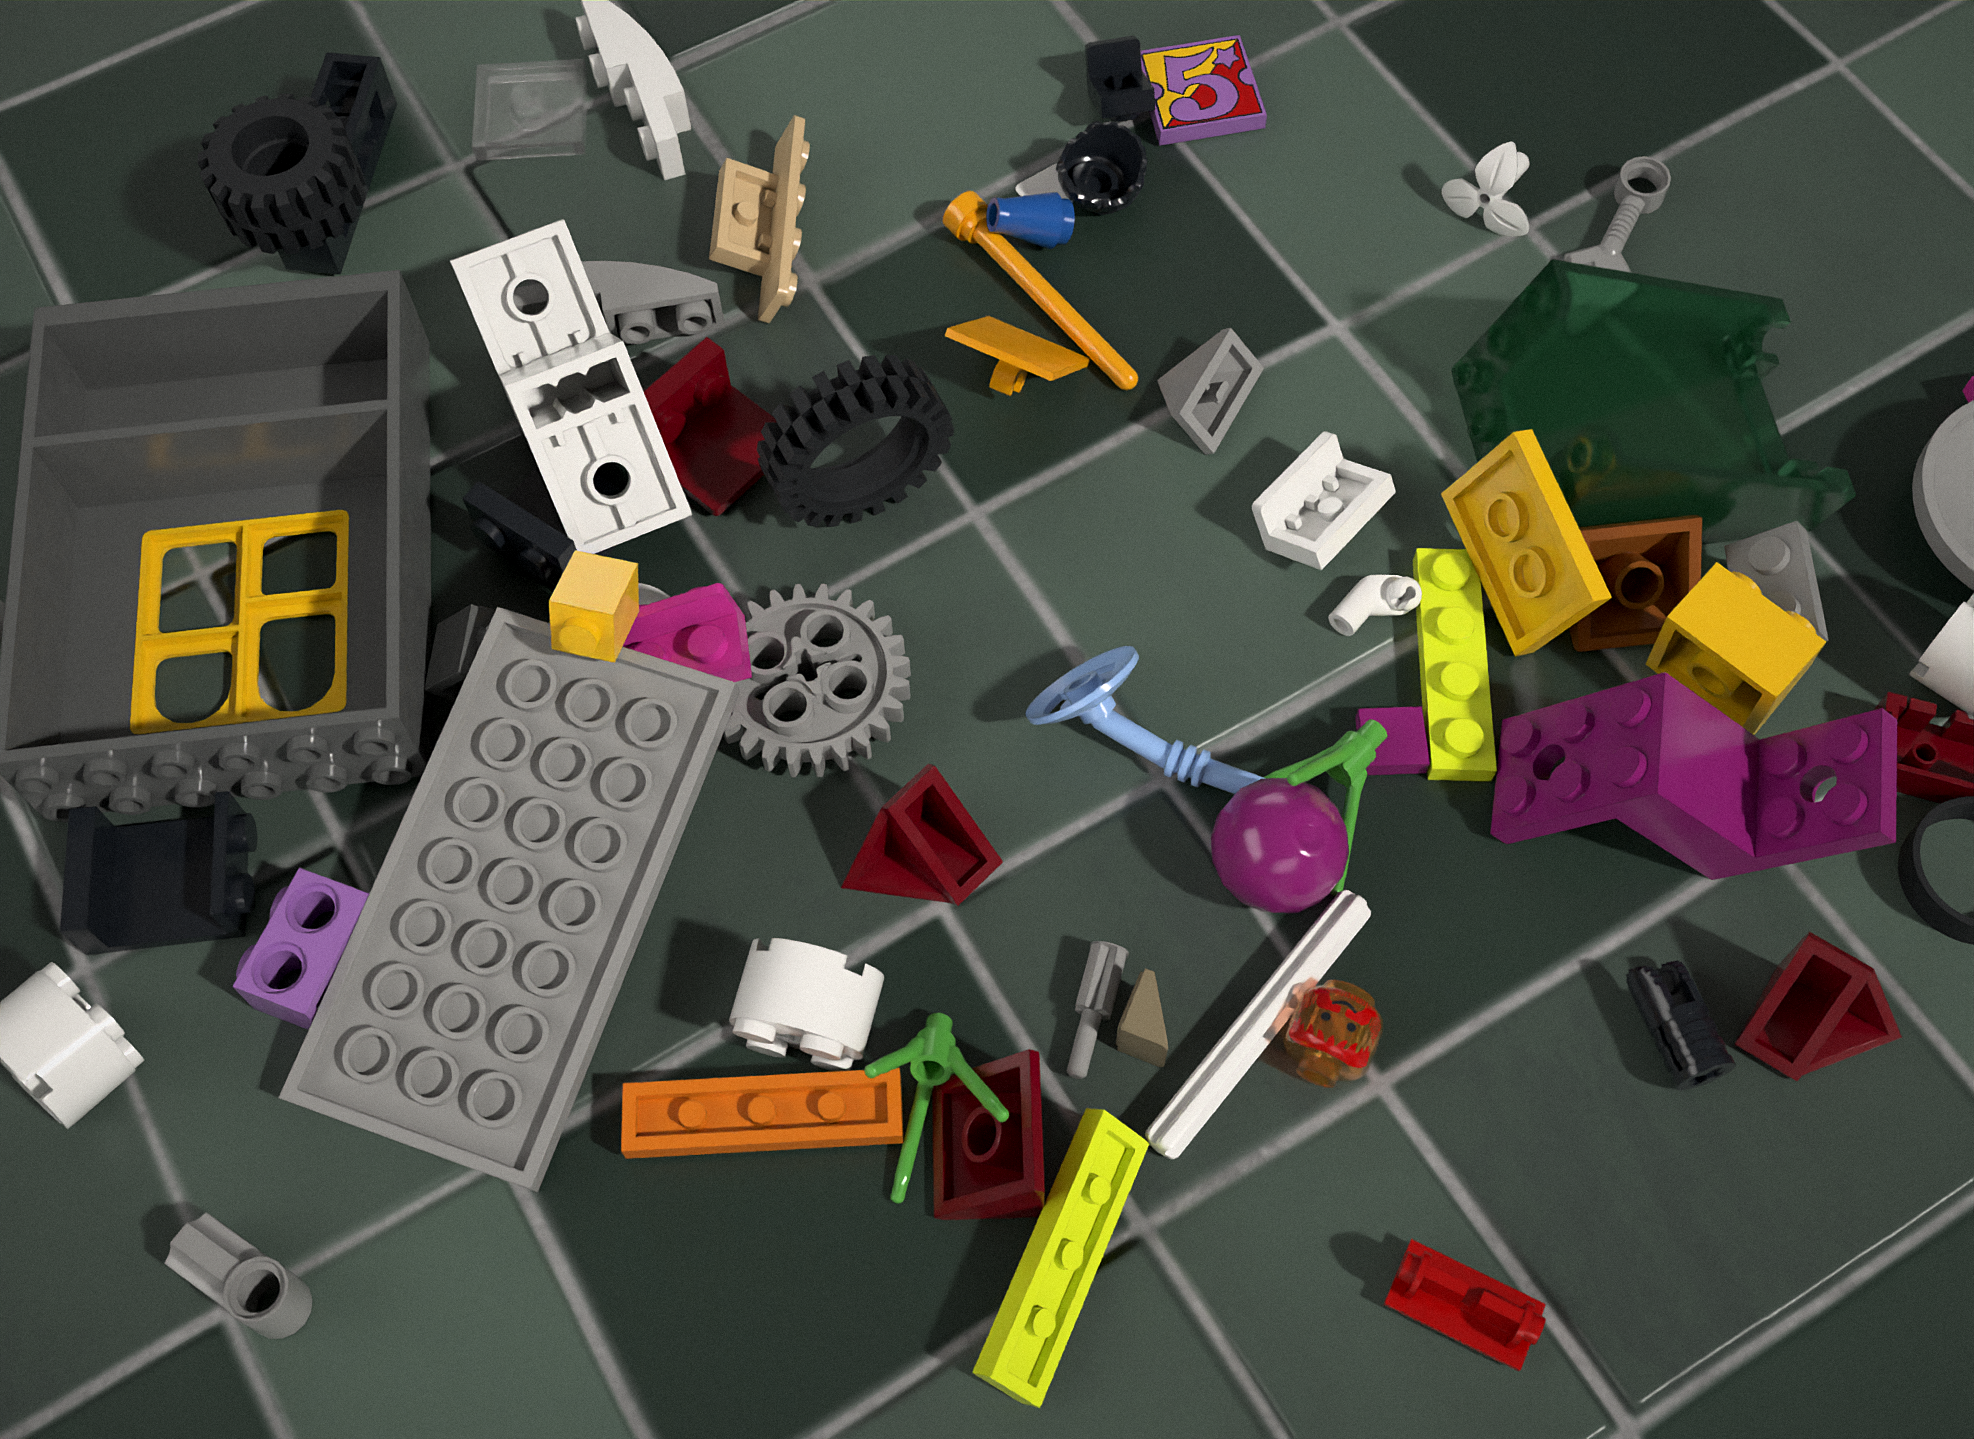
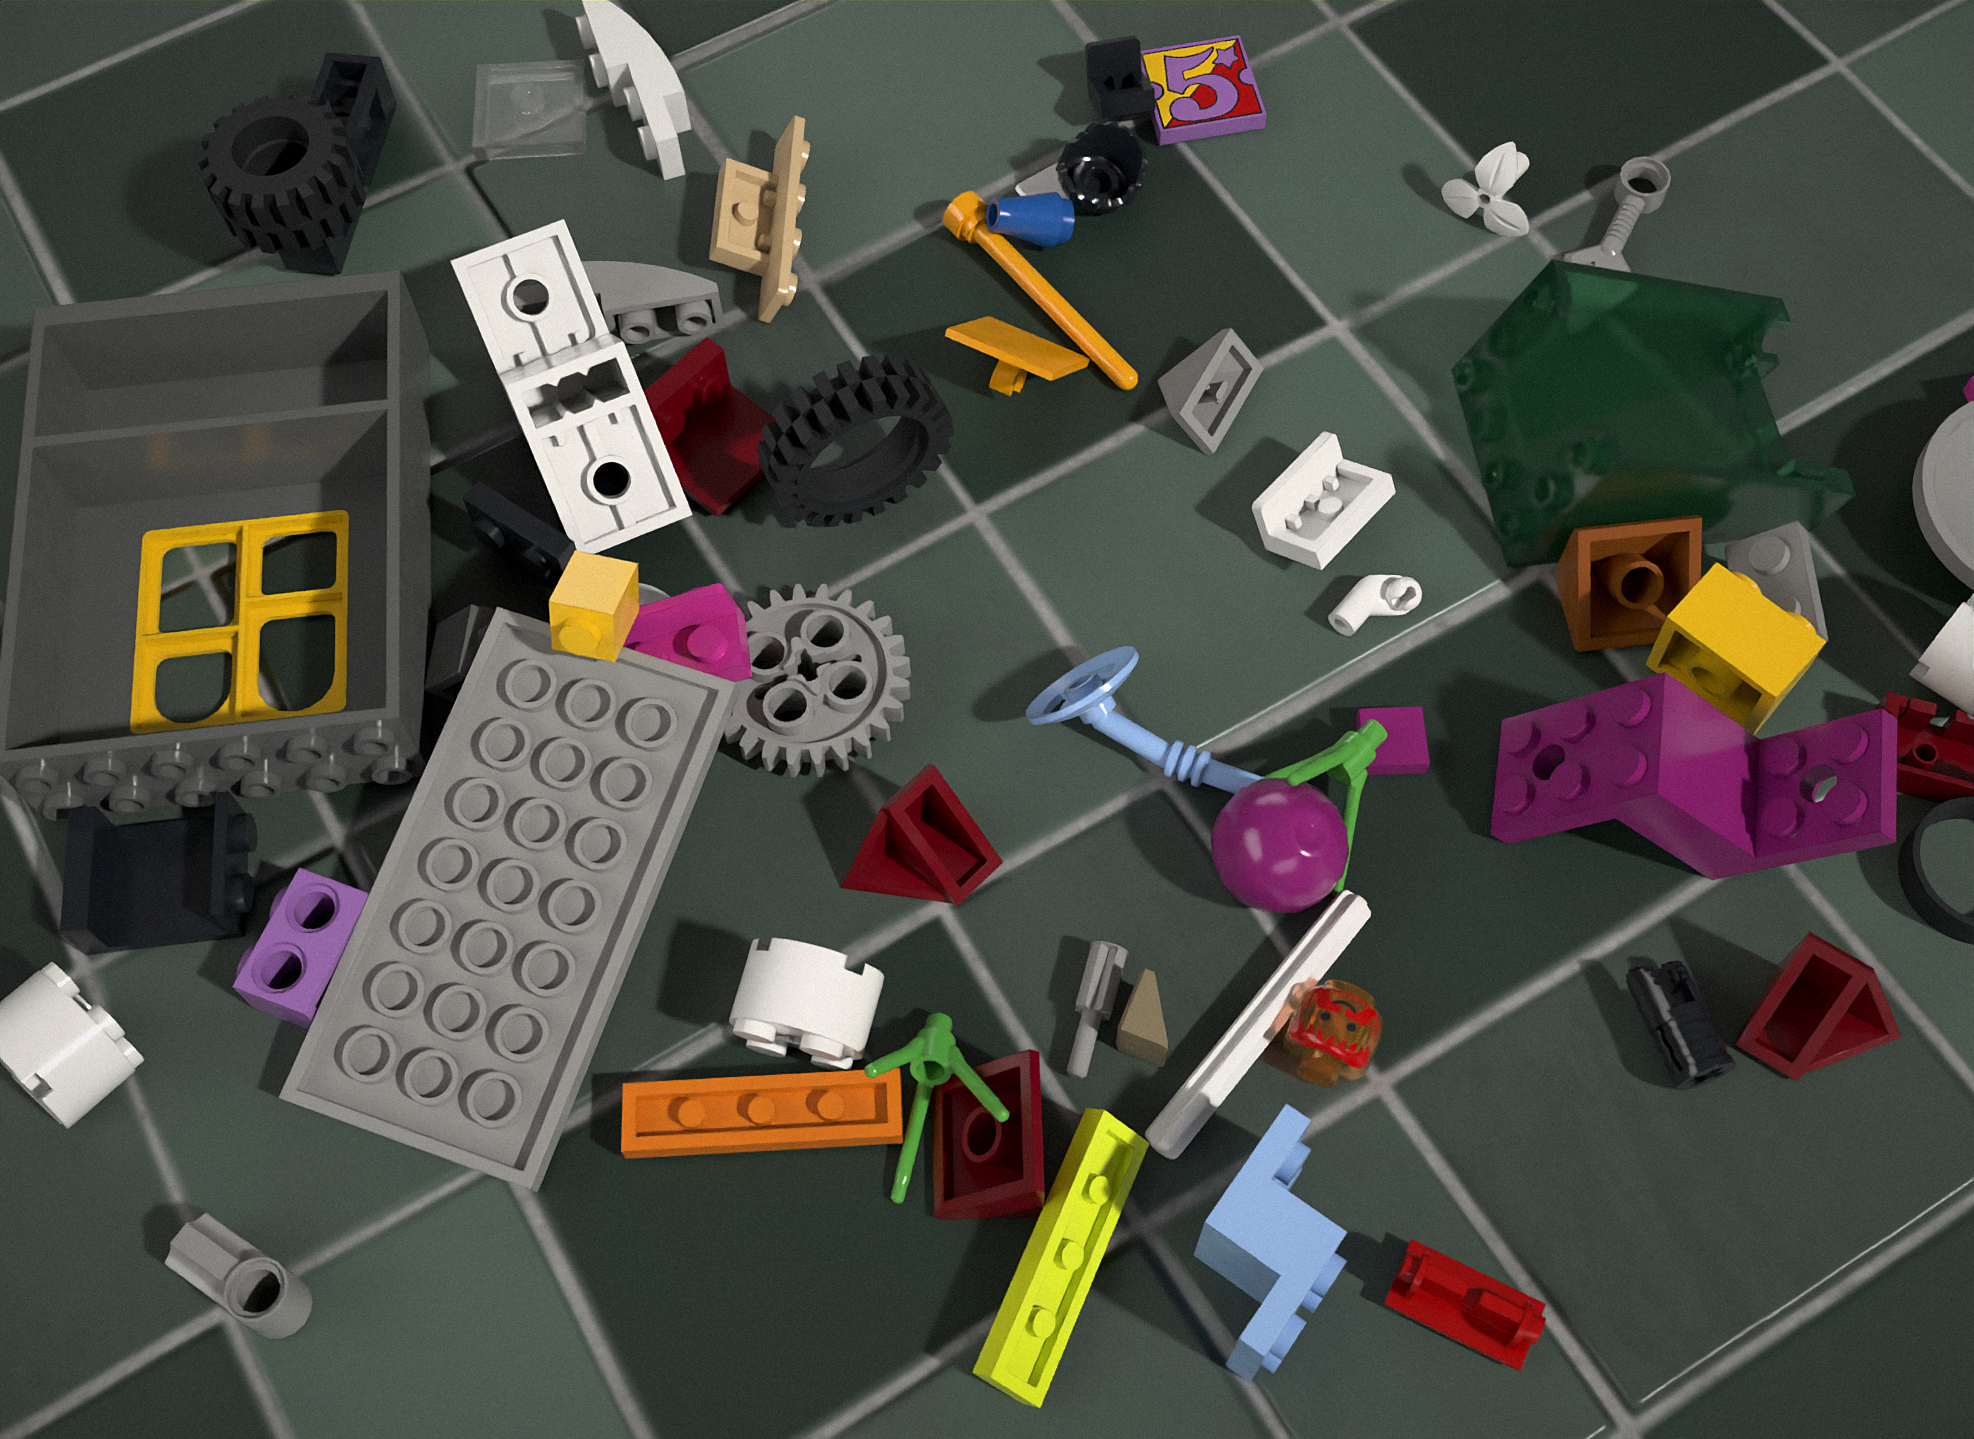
(1272, 1245): none -> light blue bracket
(1453, 667): neon yellow plate -> none
(1525, 543): yellow plate -> none

